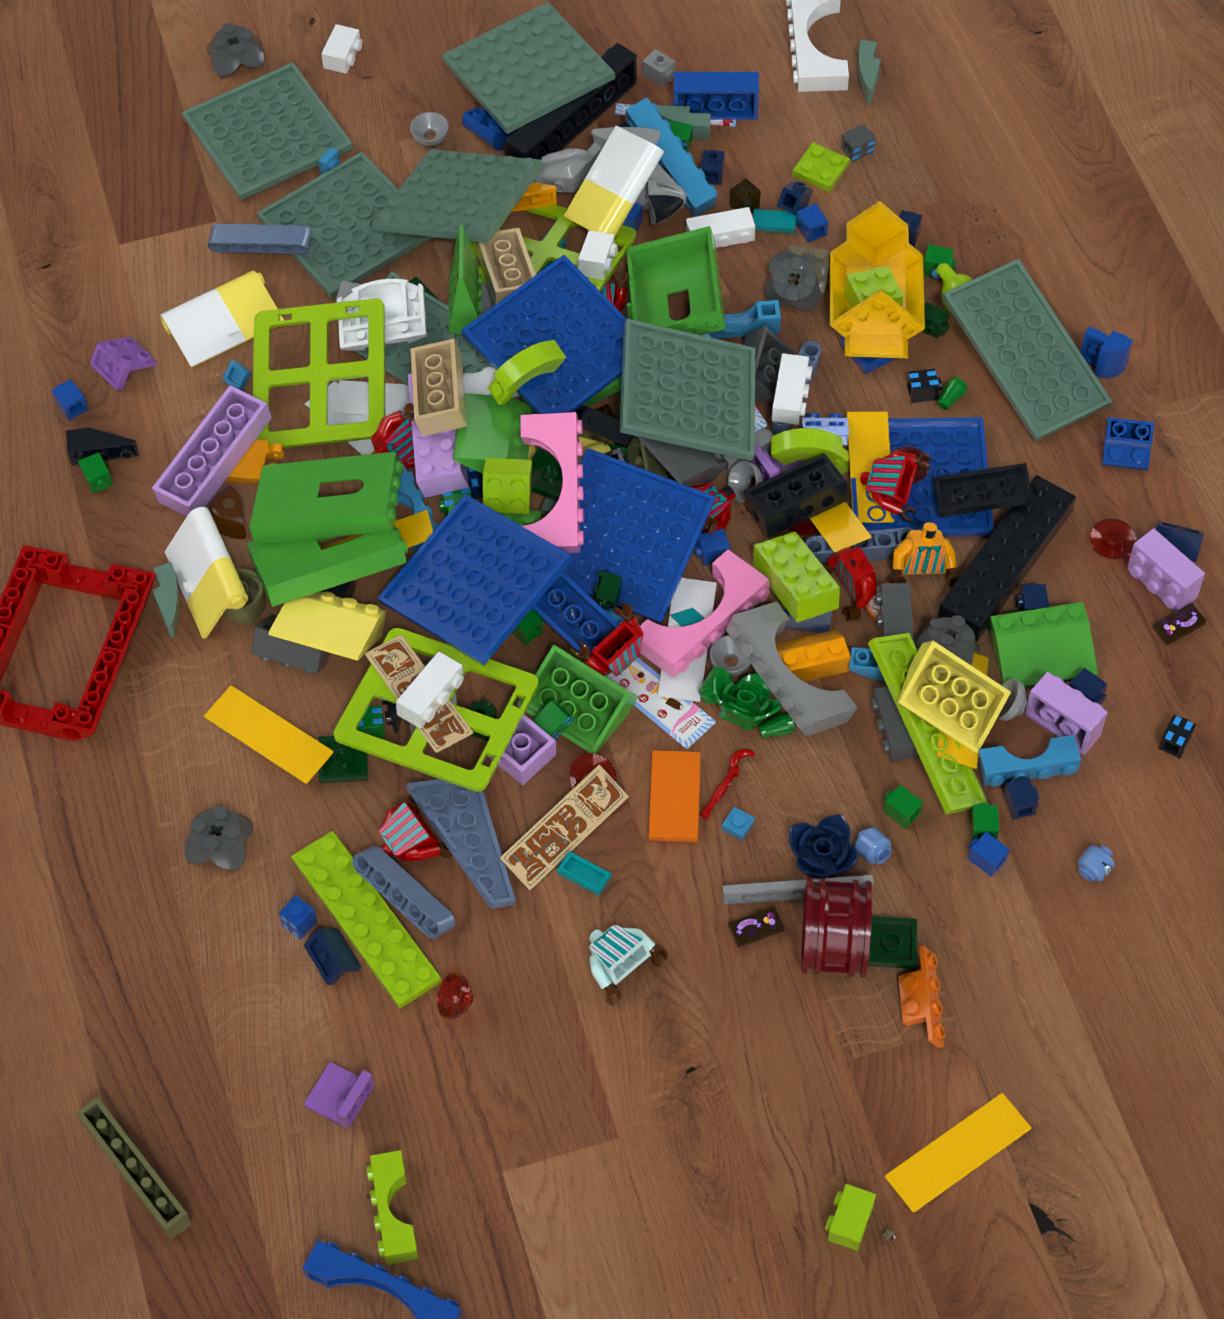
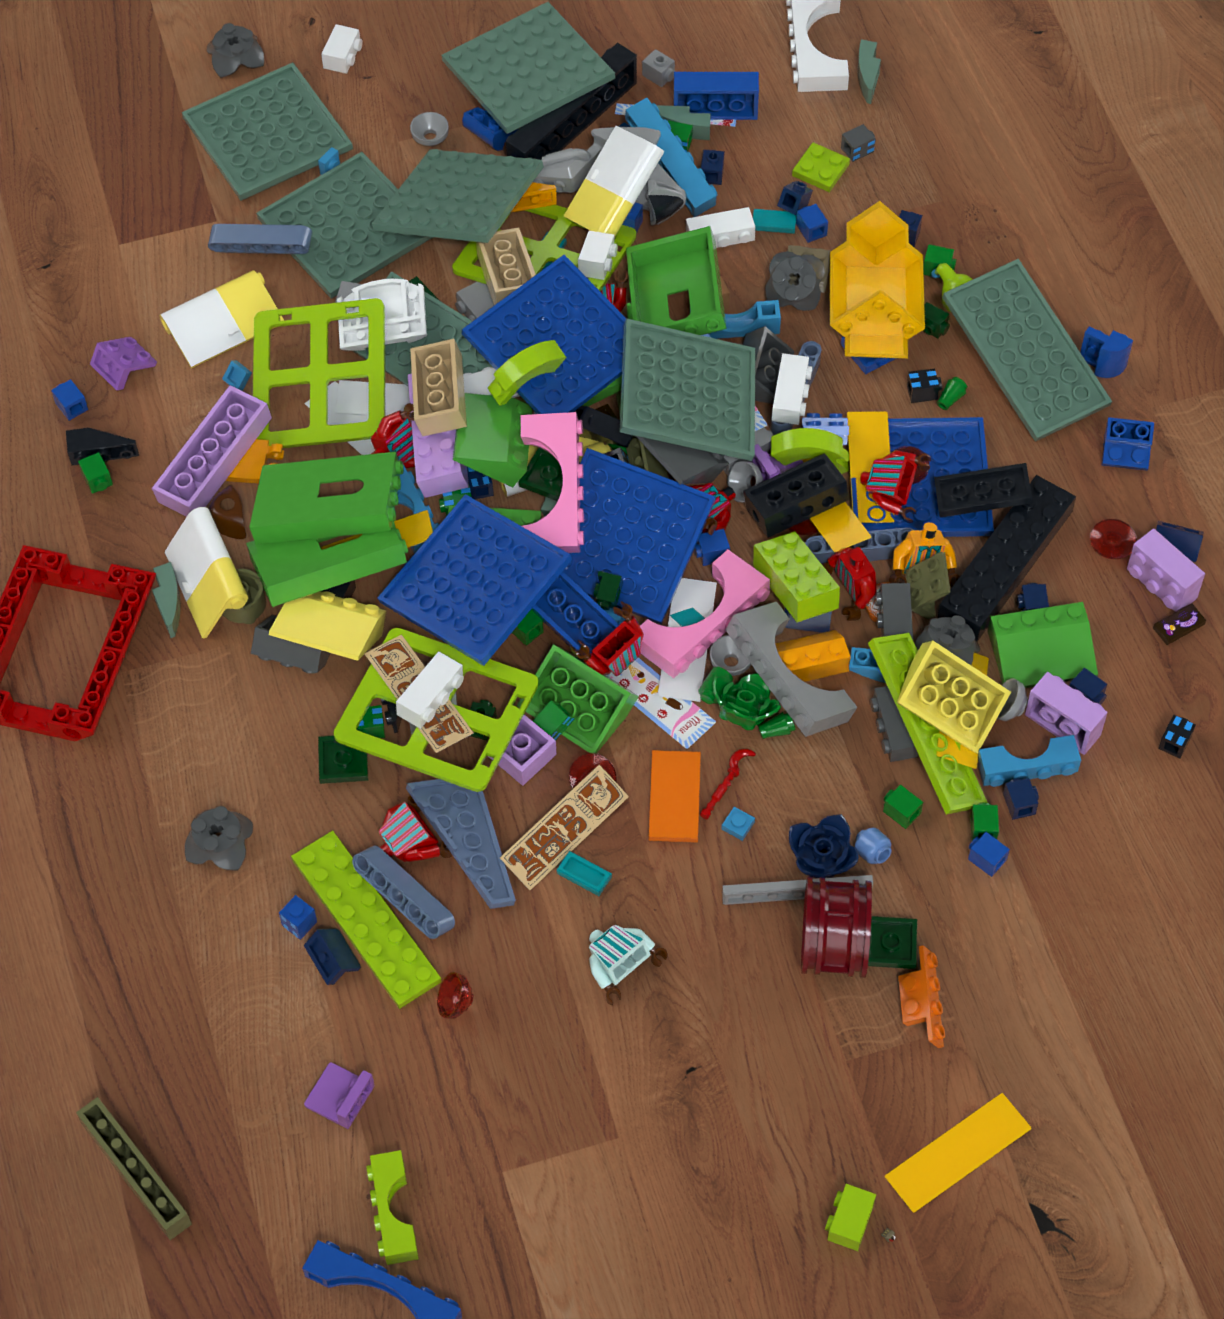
(268, 734): yellow sticker -> none
(464, 285): bright green slope -> none
(507, 485): lime brick -> none
(745, 195): dark brown brick -> none
(756, 926): dark brown tile -> none
(866, 283): lime brick -> none
(928, 583): none -> olive bracket
(1096, 863): medium blue head -> none

